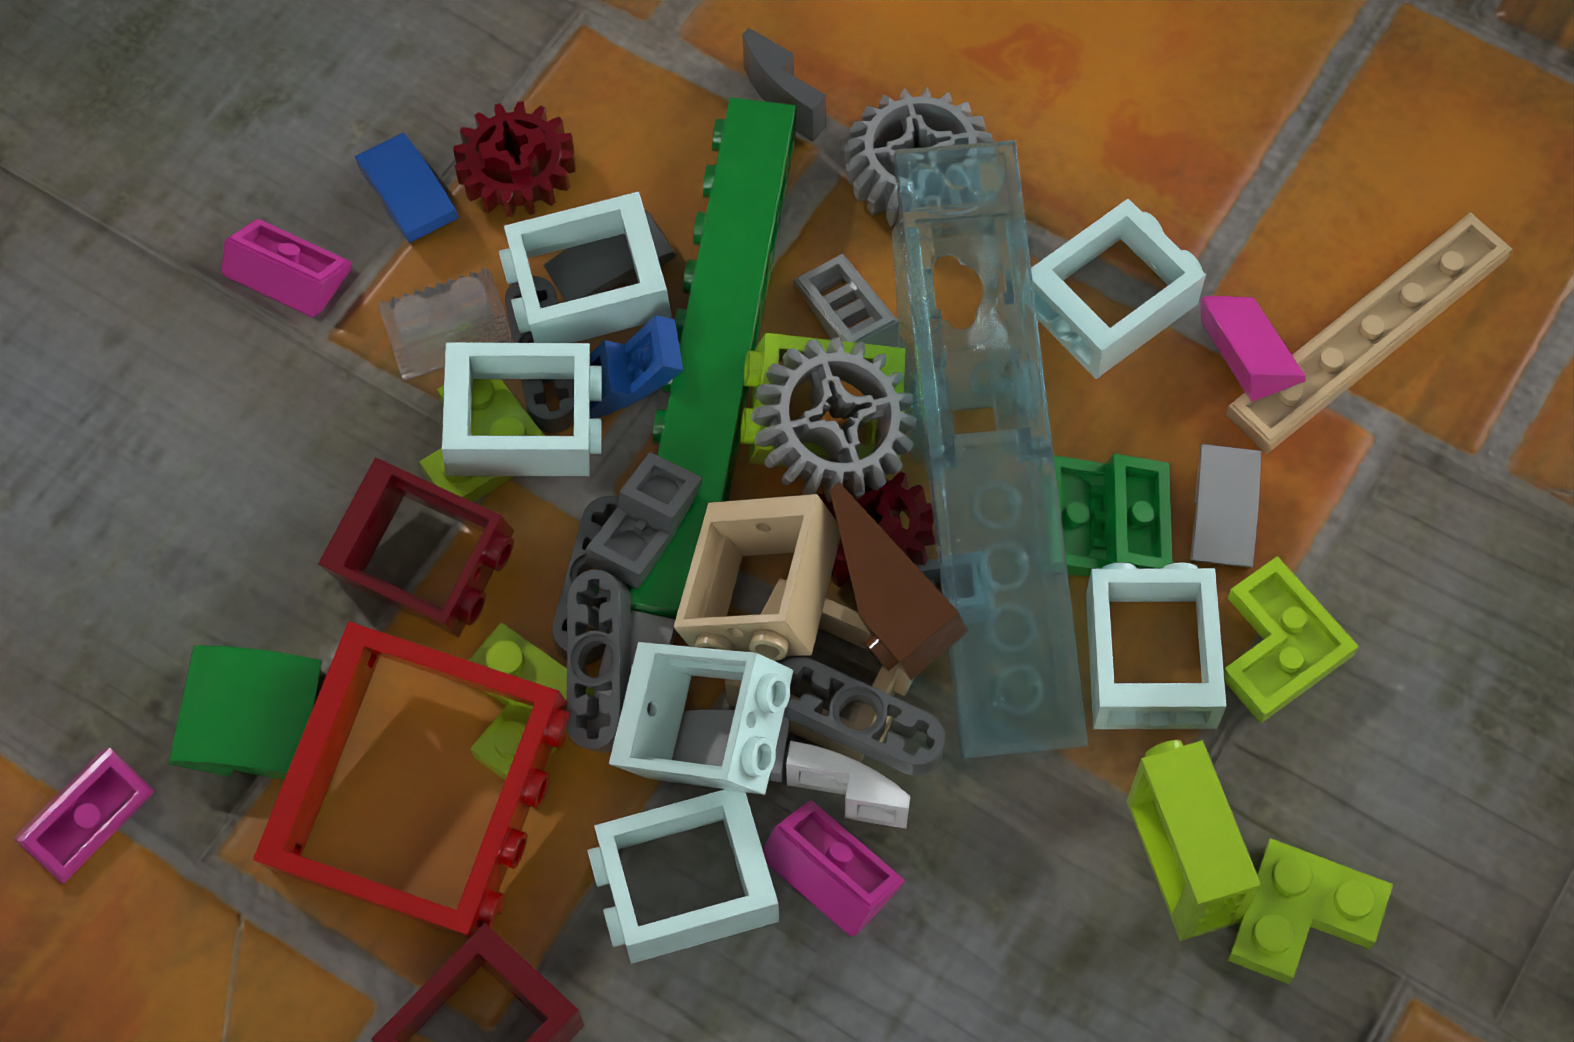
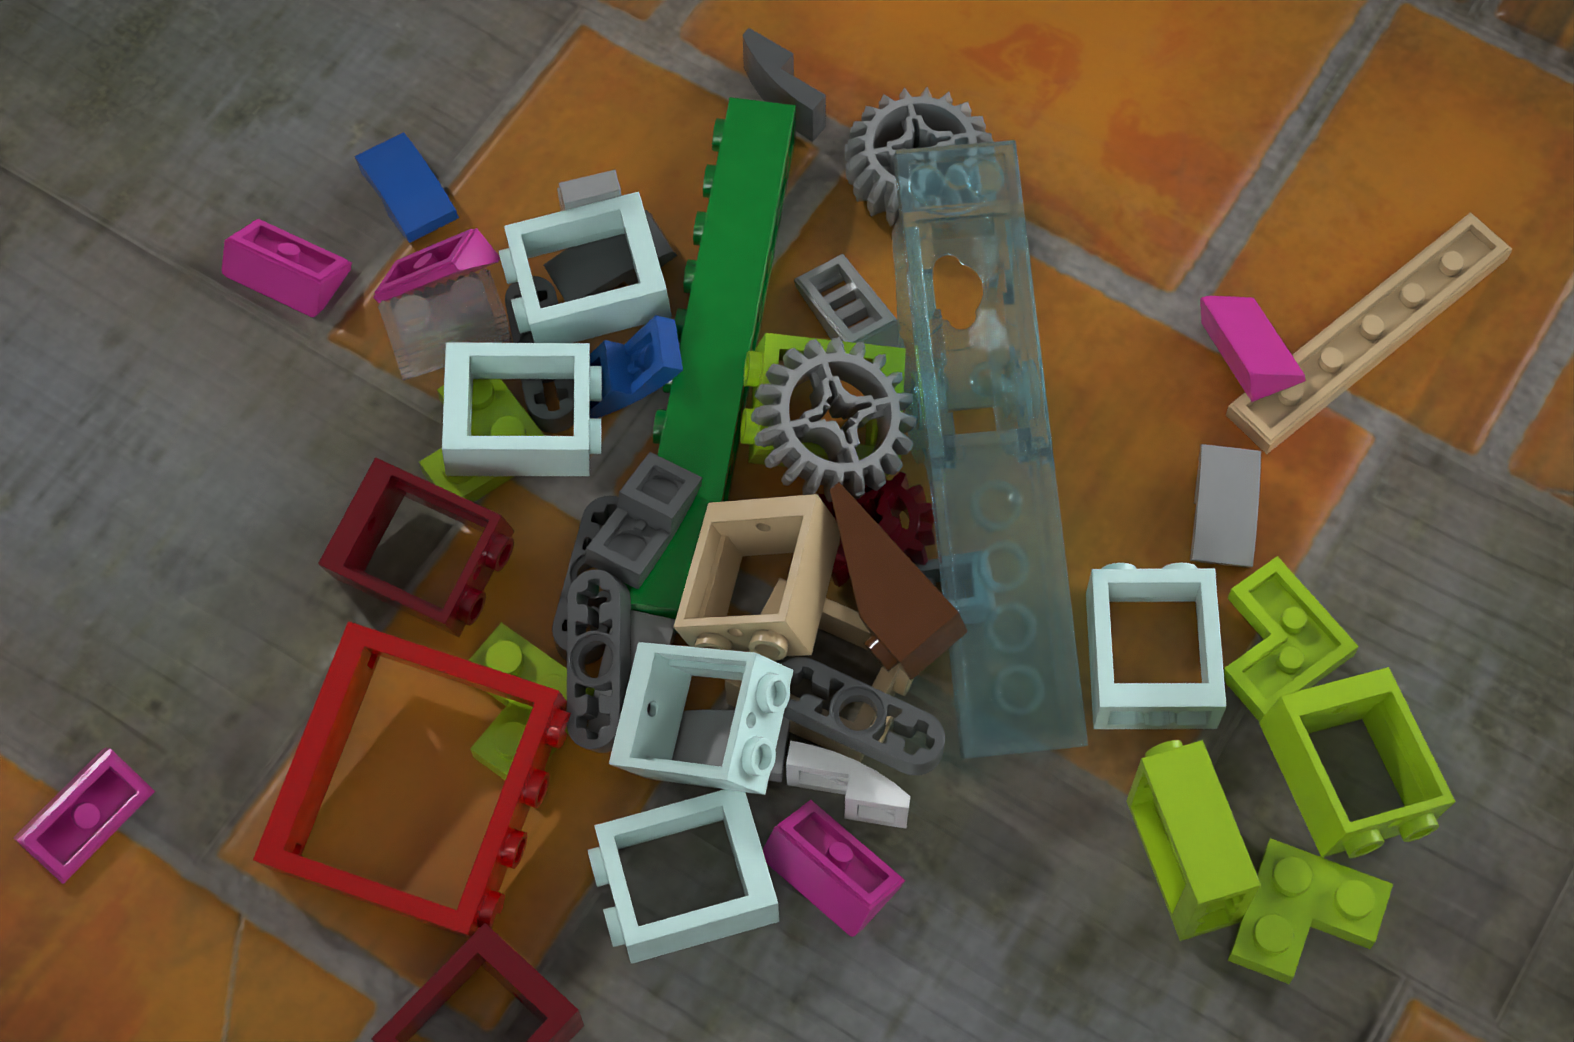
(243, 710): green slope -> none
(436, 264): none -> dark pink slope
(538, 145): dark red gear -> none
(588, 190): none -> light grey slope
(1077, 326): light aqua window -> none
(1114, 512): green slope -> none
(1398, 740): none -> lime window

